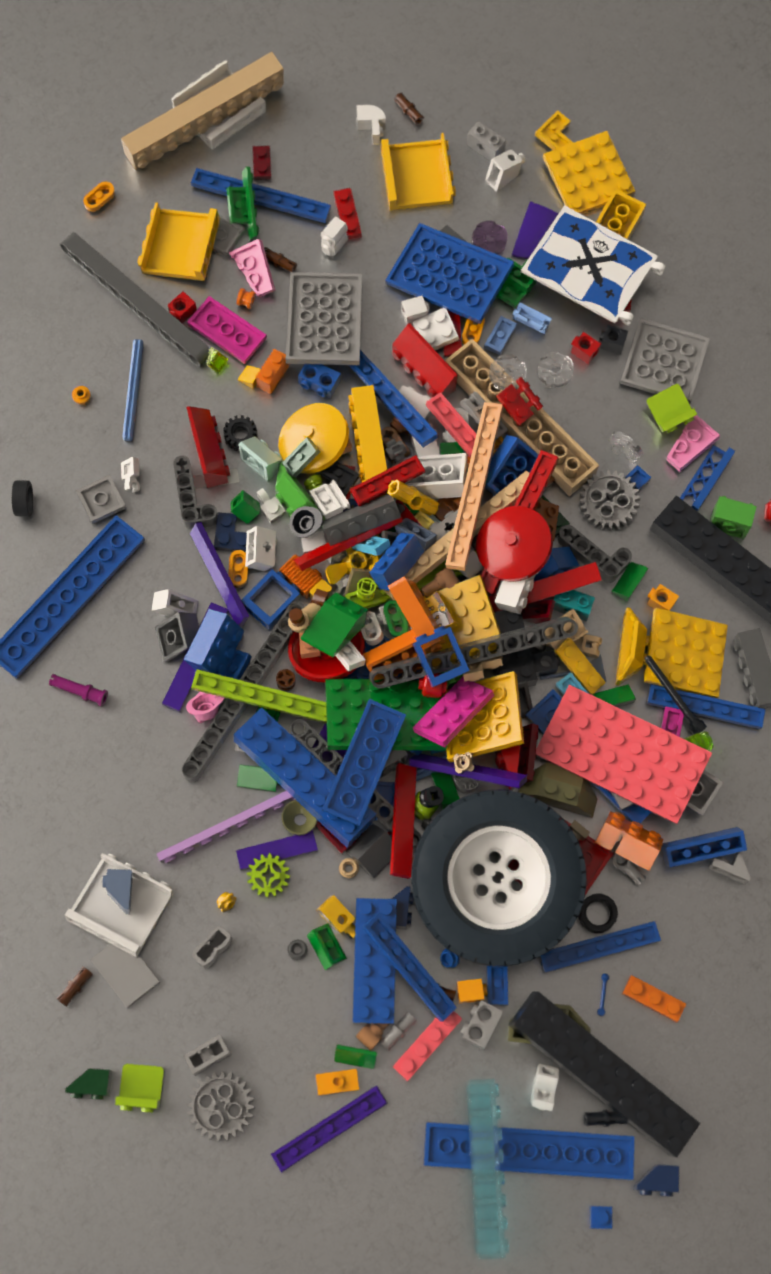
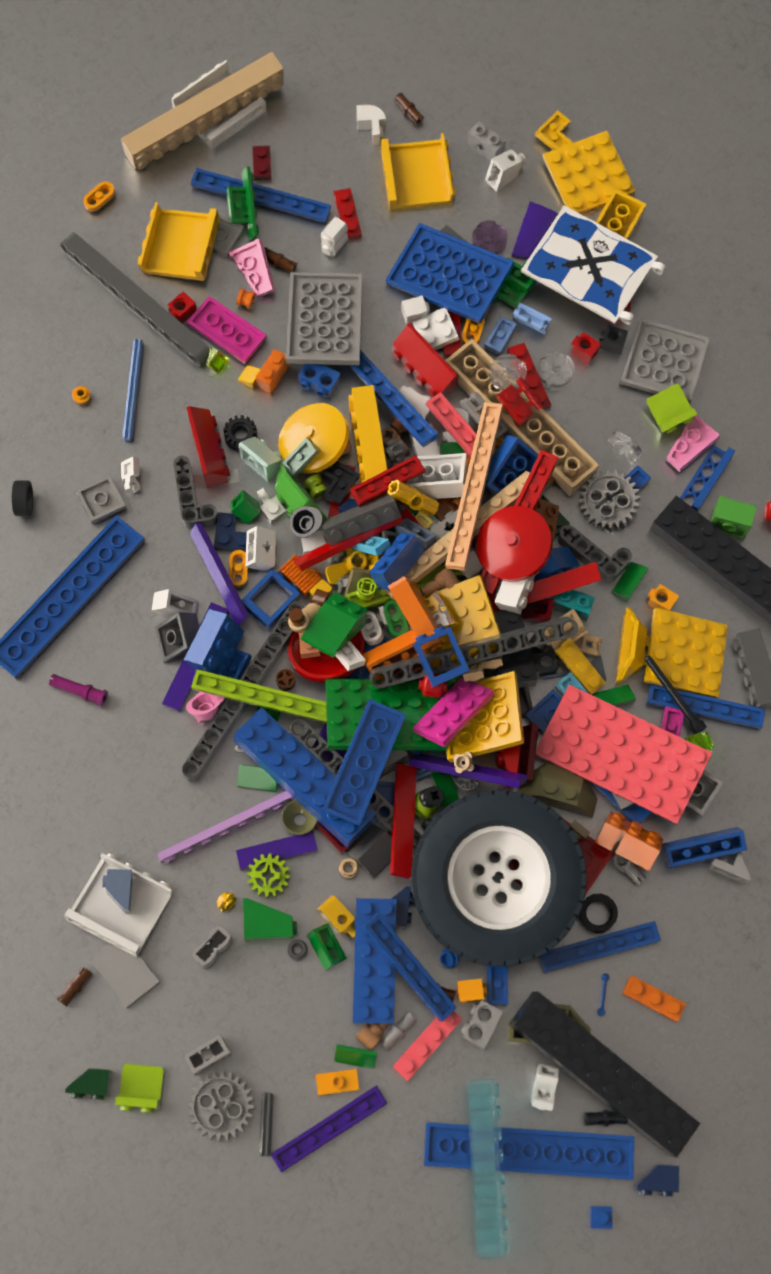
(266, 923): none -> green slope
(266, 1124): none -> dark grey axle
(329, 499): white plate -> none
(532, 375): none -> red plate

